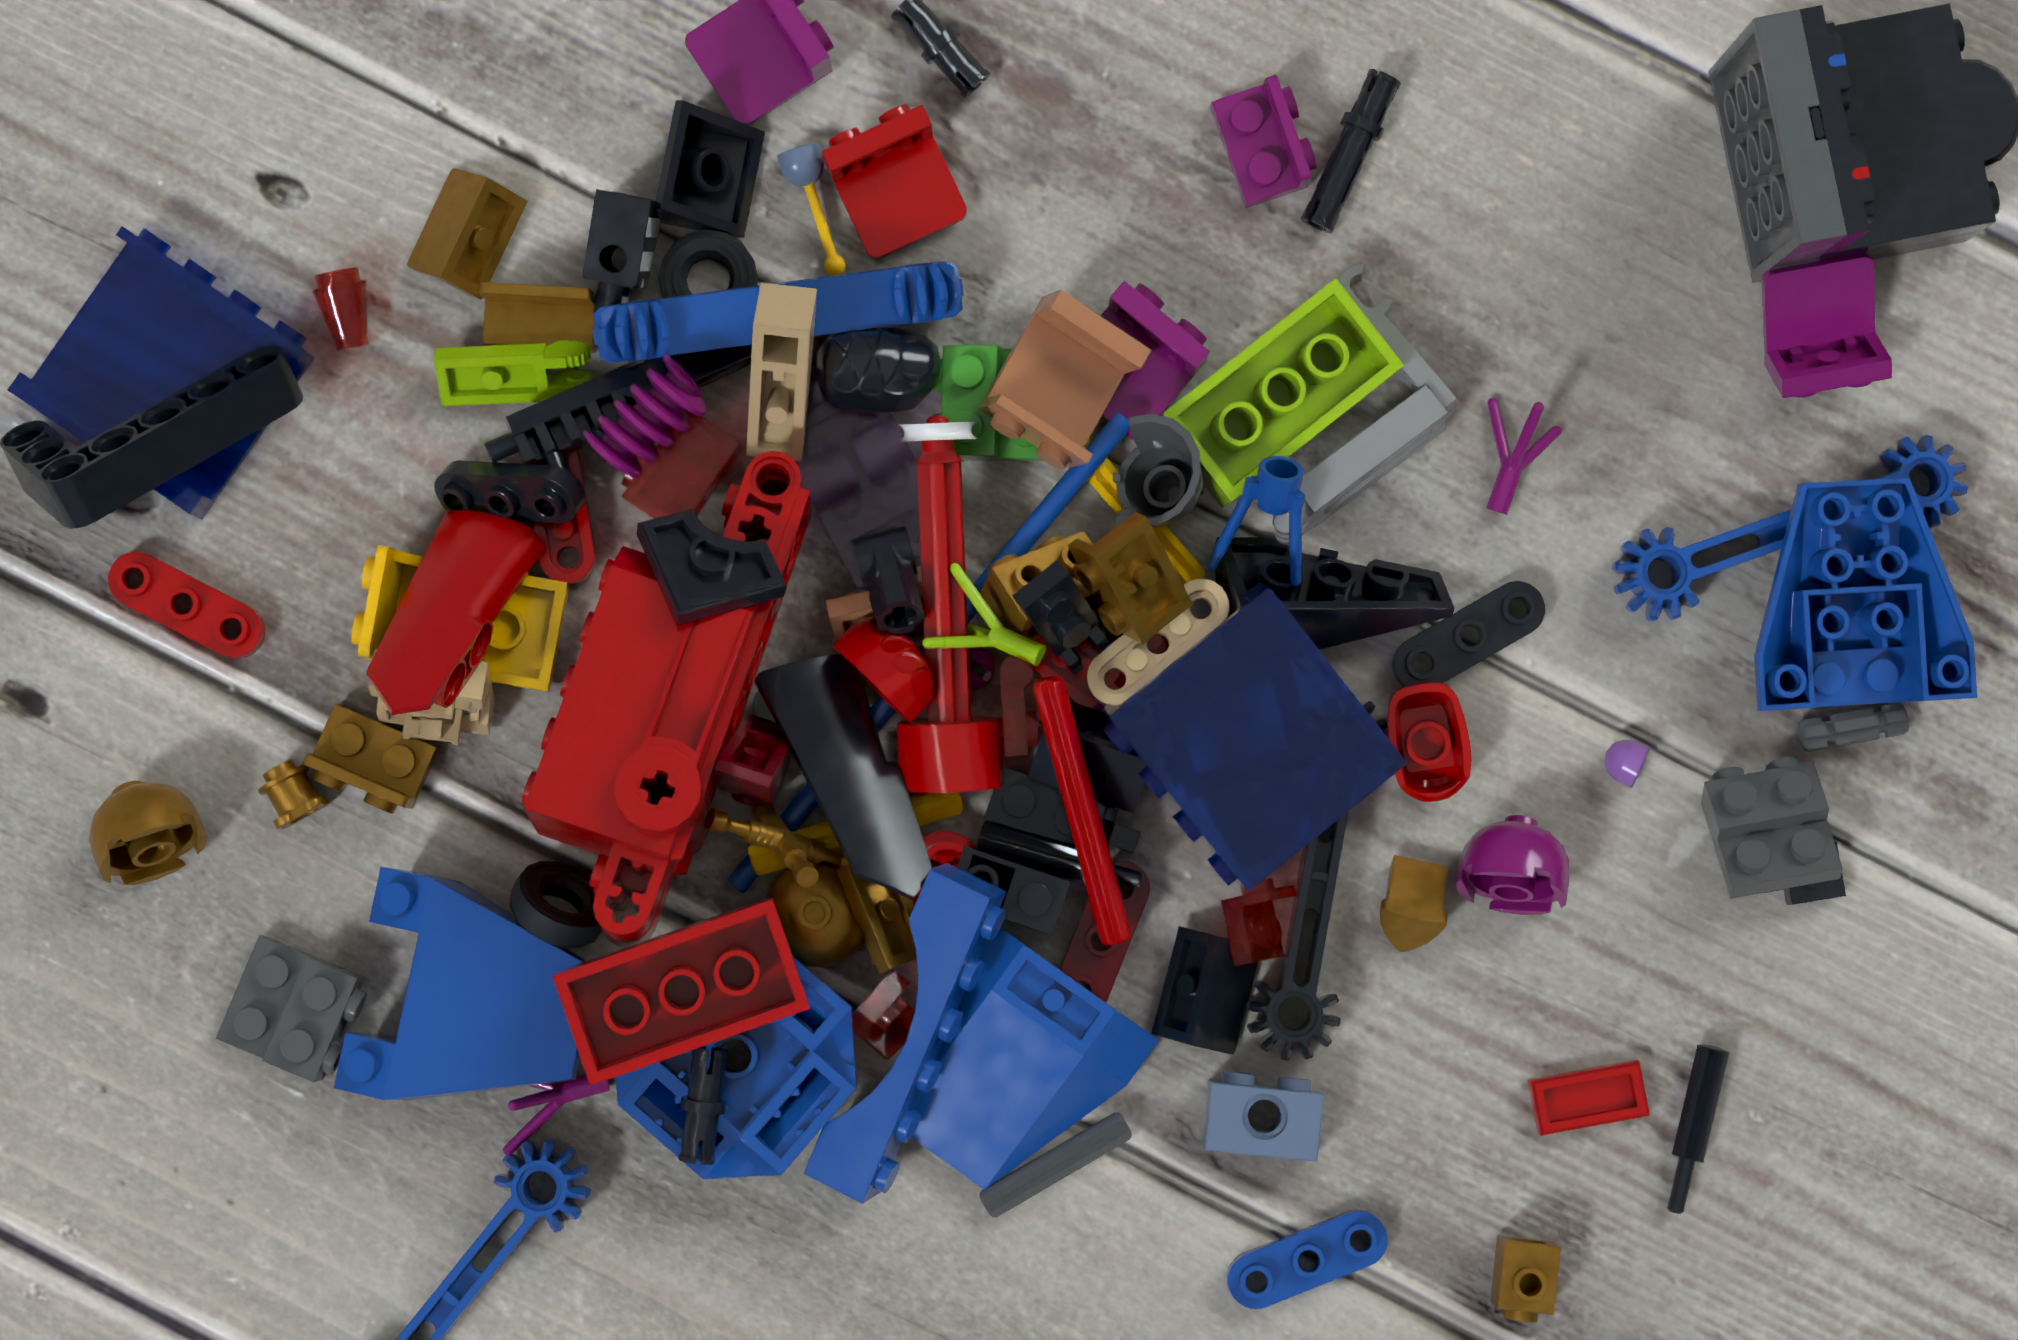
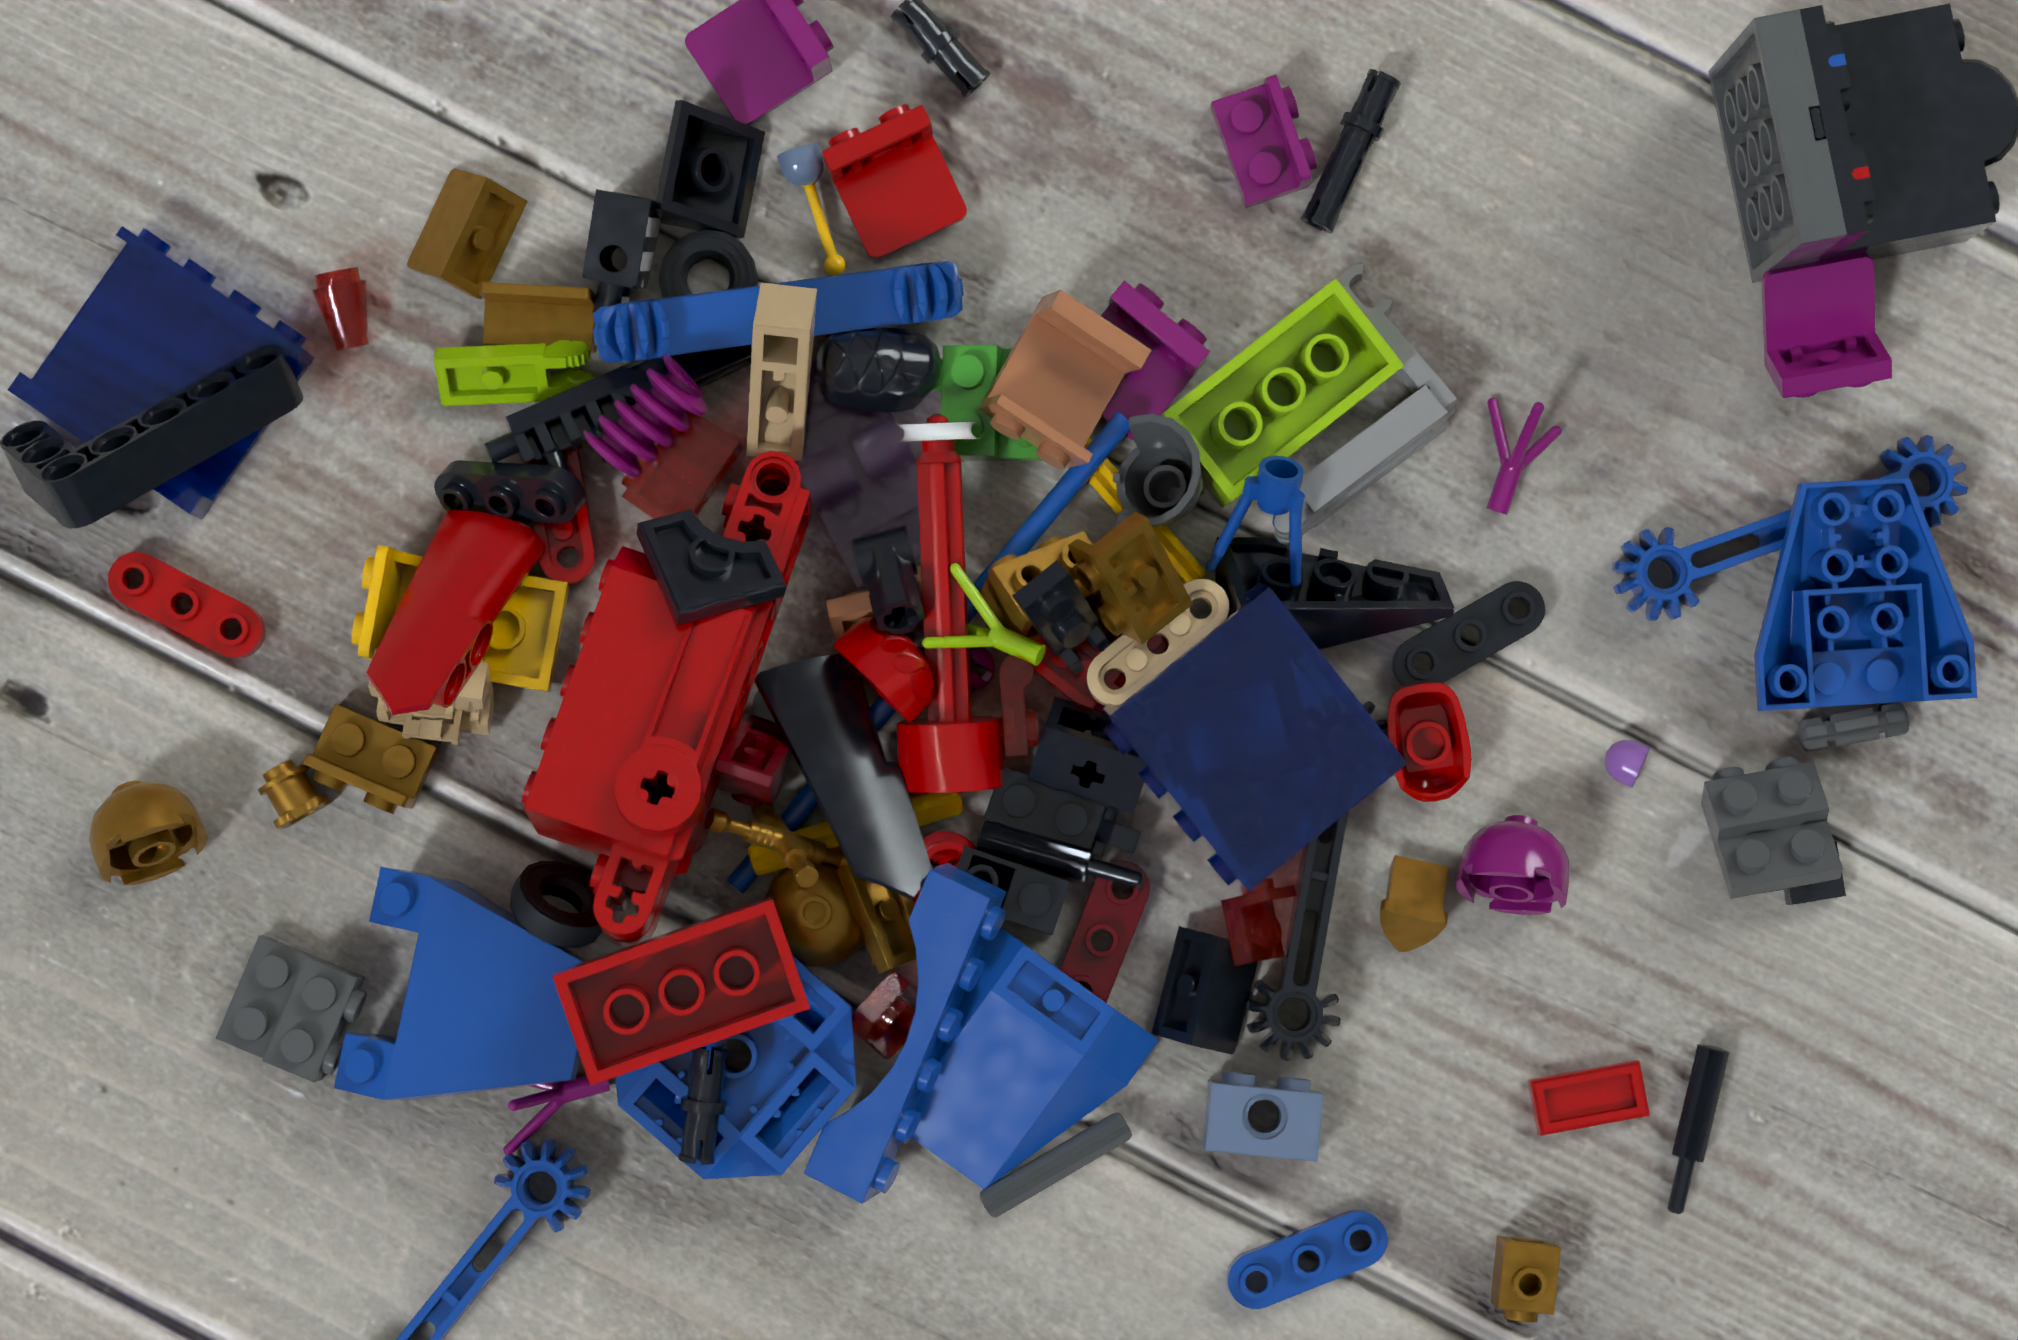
(1082, 810): red axle -> none

